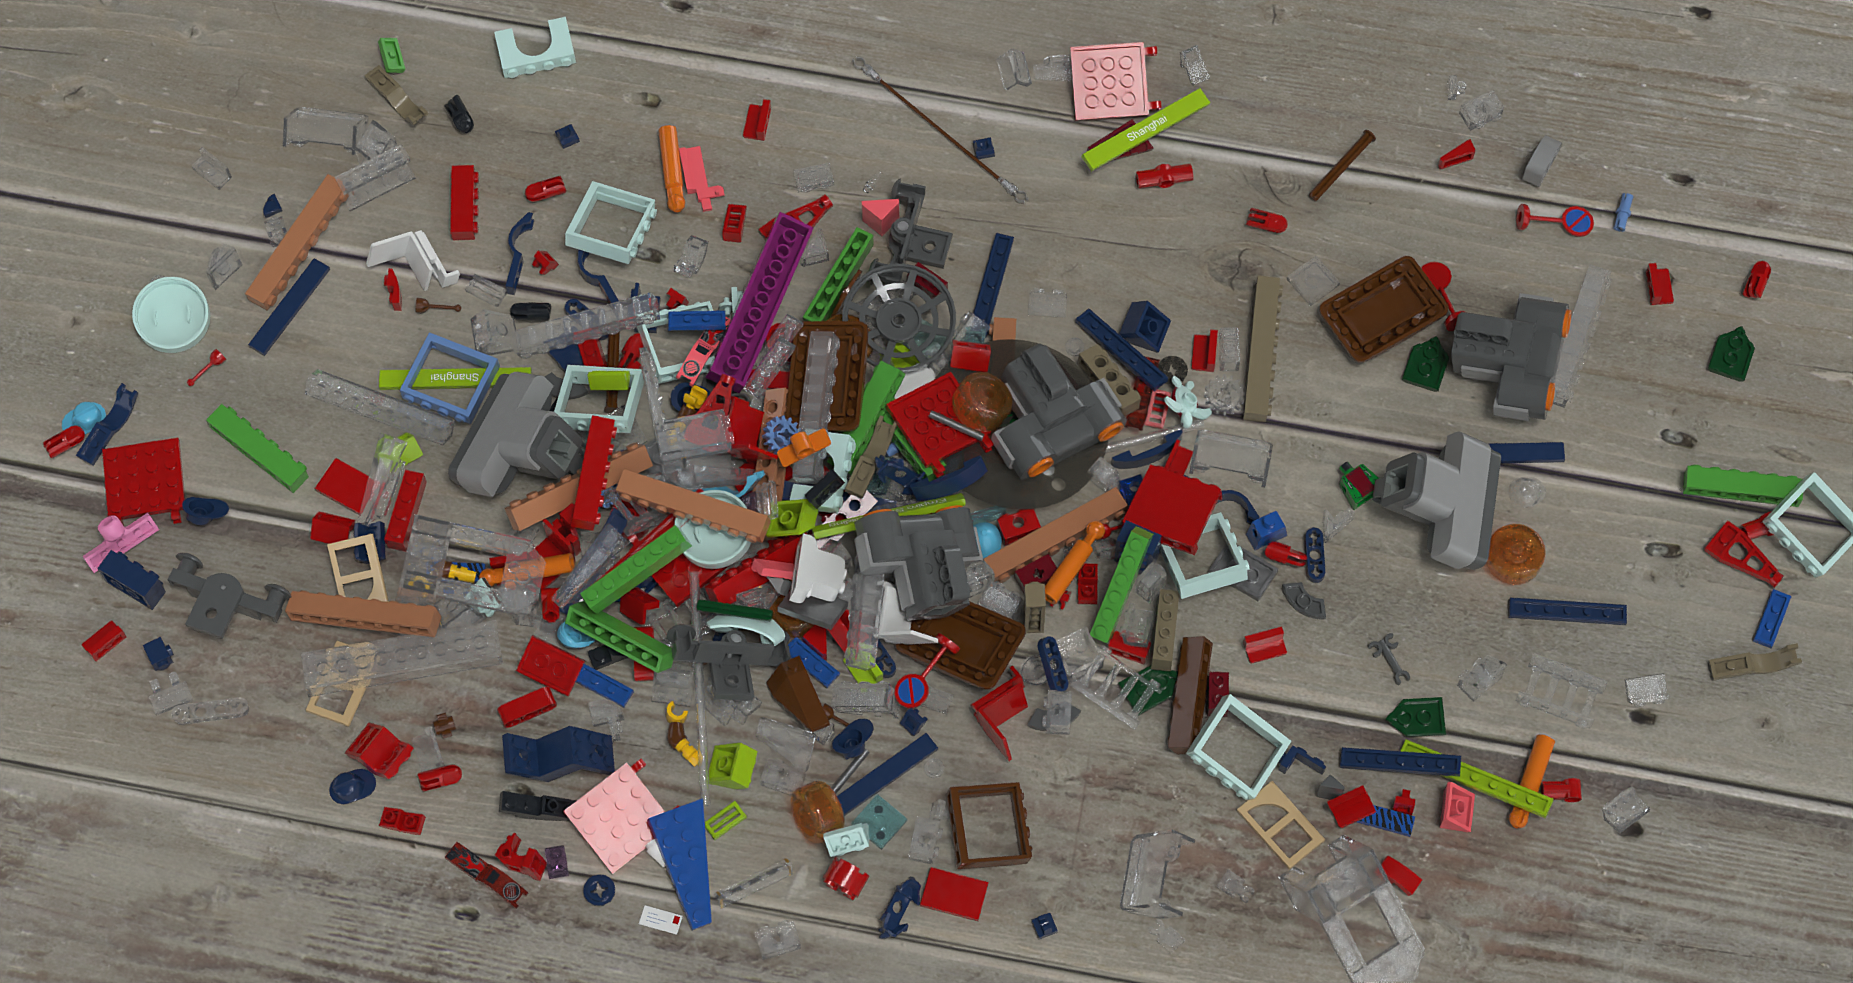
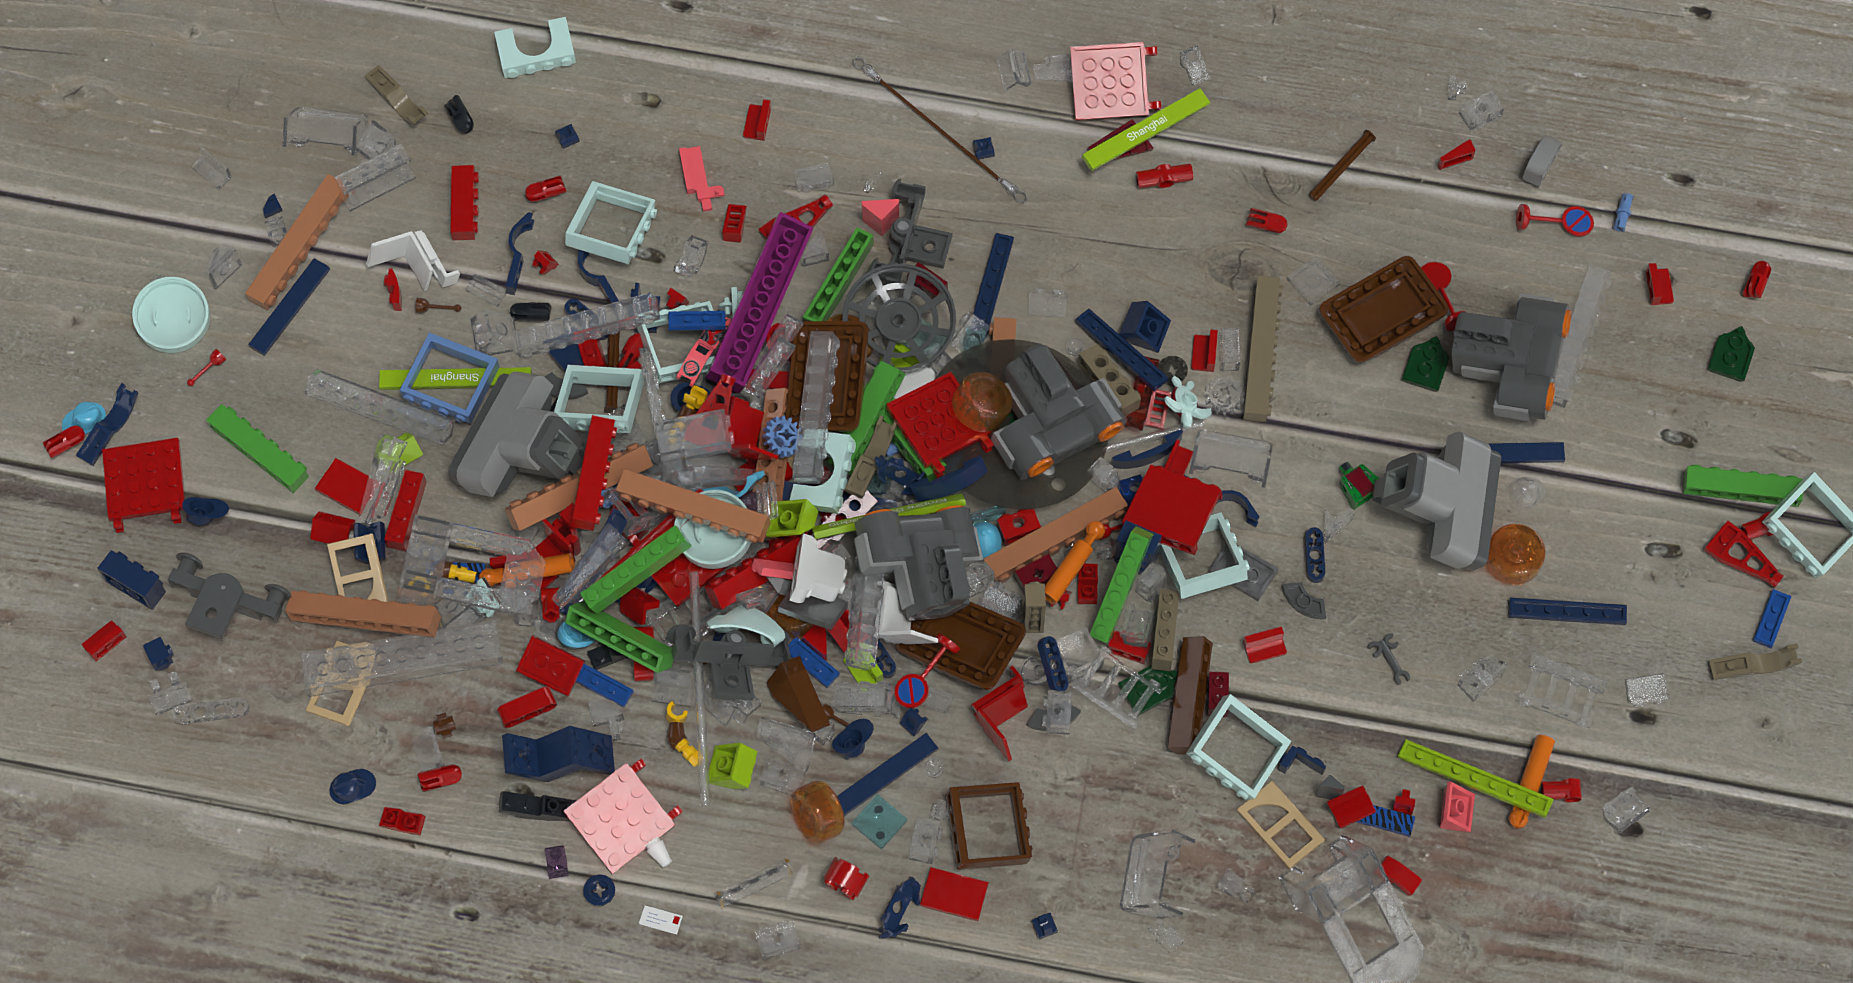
(119, 537): bright pink plate -> none
(379, 751): red bracket -> none
(391, 55): bright green plate -> none
(486, 874): piece -> none
(529, 864): red tile -> none
(609, 380): lime panel -> none
(671, 167): orange piece -> none
(684, 851): blue wing -> none
(715, 836): lime tile -> none
(734, 610): dark green axle -> none
(803, 446): orange piece -> none
(824, 489): black bracket -> none
(844, 294): reddish brown piece -> none
(847, 839): light aqua bracket -> none
(849, 771): flat silver bar -> none
(956, 425): flat silver bar -> none
(970, 356): red panel -> none
(1268, 529): blue torso -> none
(1283, 553): red arm -> none
(1400, 761): dark blue tile -> none
(1419, 717): dark green tile -> none

